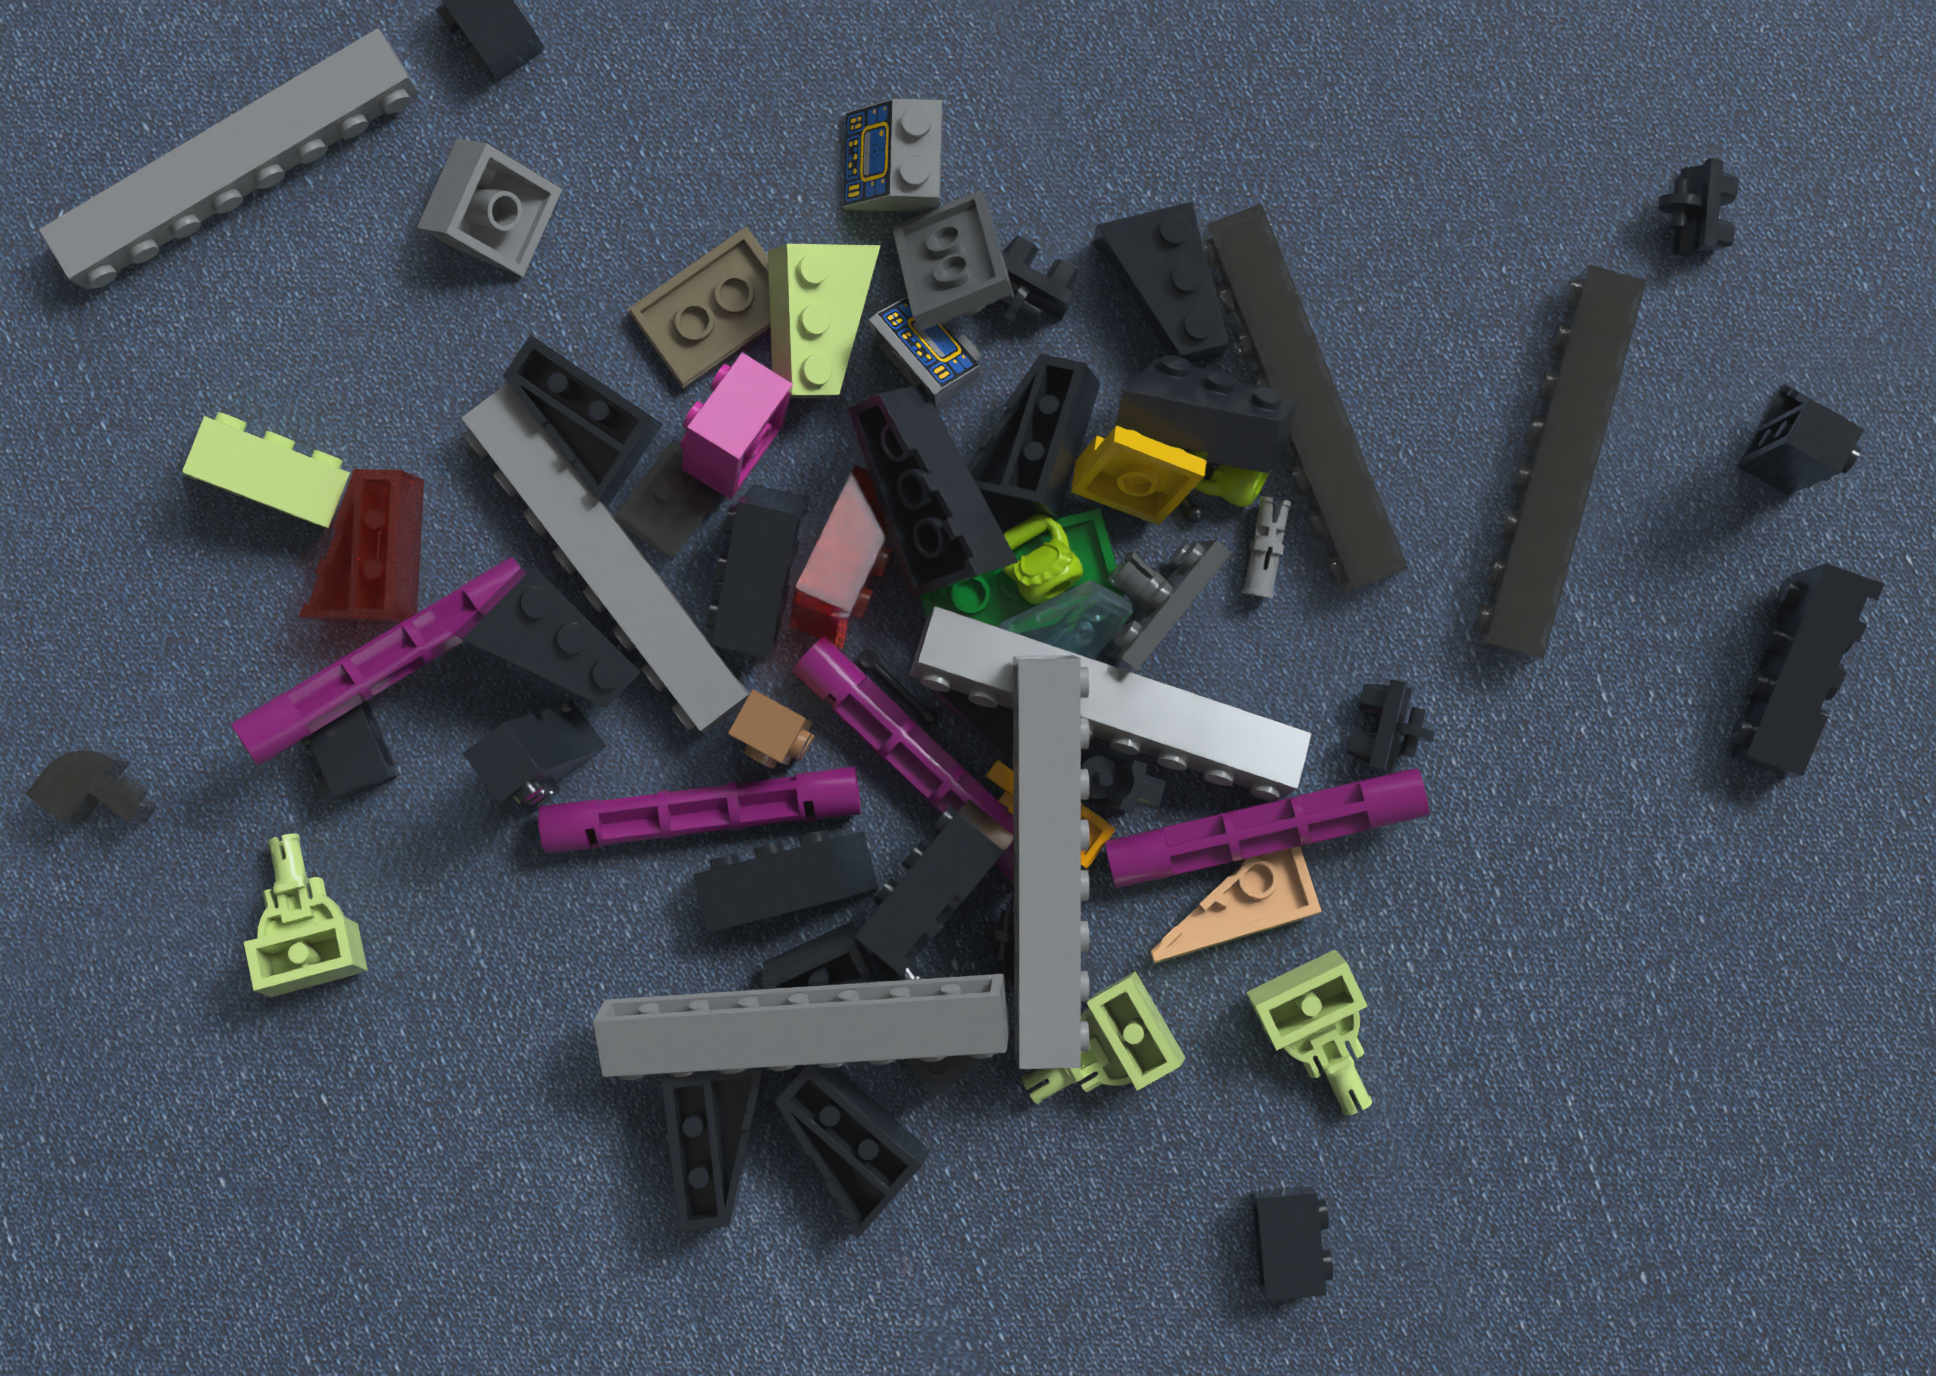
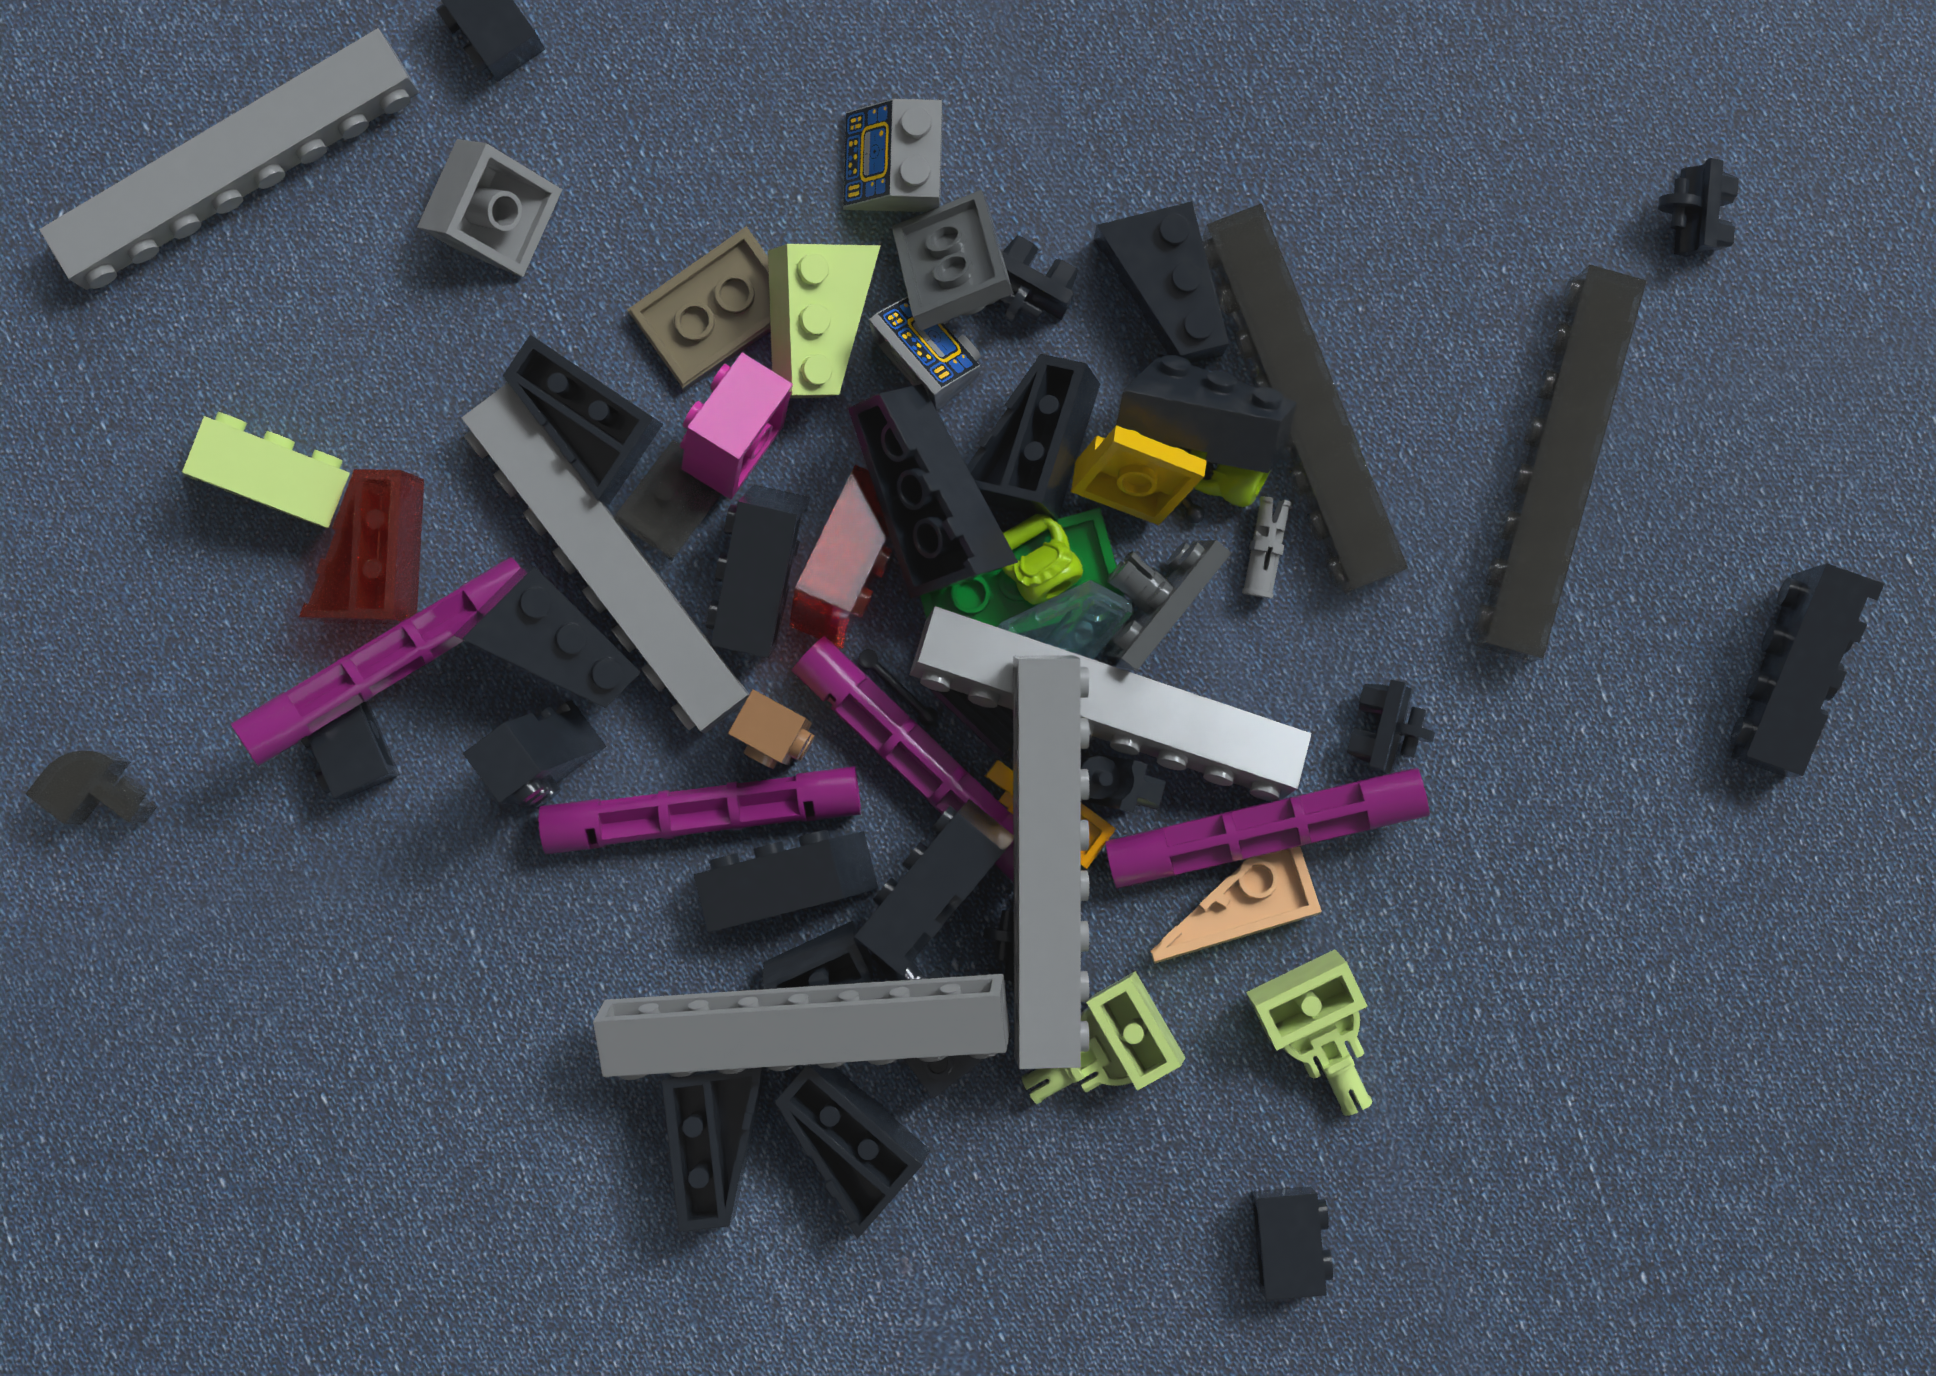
(302, 930): yellowish green brick -> none
(1800, 443): black wedge -> none

